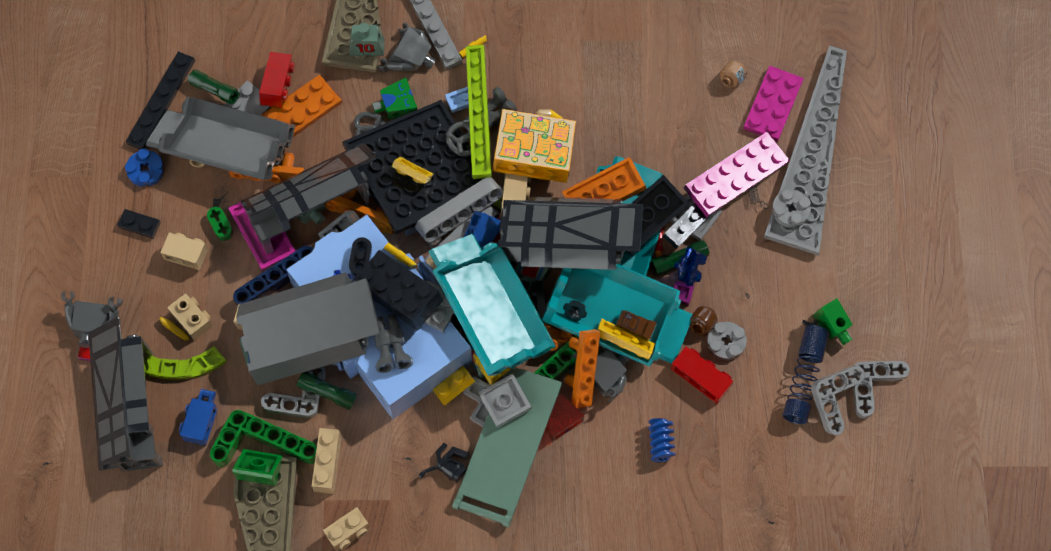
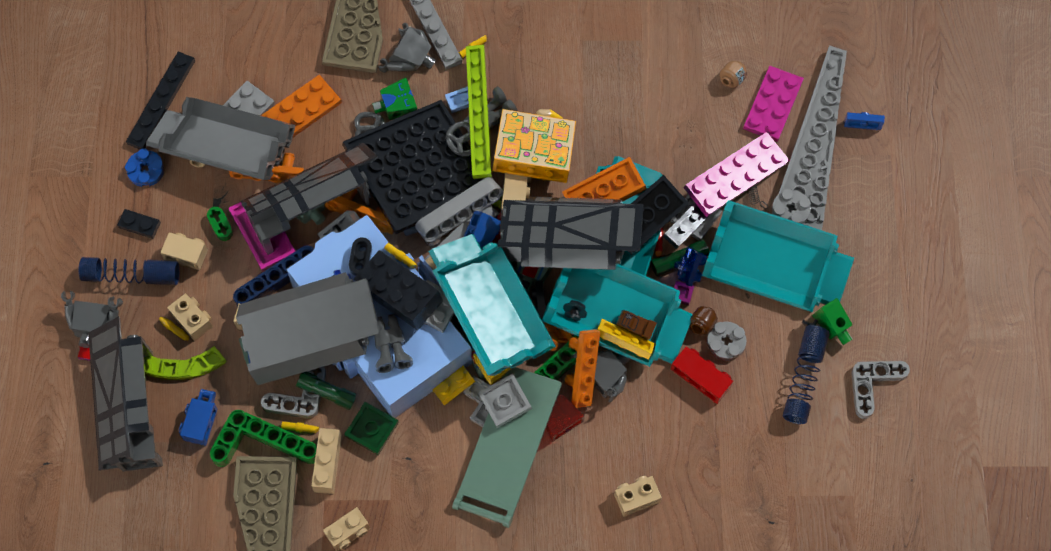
(154, 271): none -> dark blue piece
(204, 82): dark green axle -> none
(257, 467): green slope -> none
(276, 79): red brick -> none
(299, 427): none -> yellow piece
(366, 40): sand green torso -> none
(371, 428): none -> dark green plate
(408, 168): yellow plate -> none
(450, 467): black piece -> none
(637, 495): none -> tan brick
(661, 439): blue piece -> none
(777, 258): none -> teal panel
(827, 395): light grey beam -> none
(864, 121): none -> blue plate

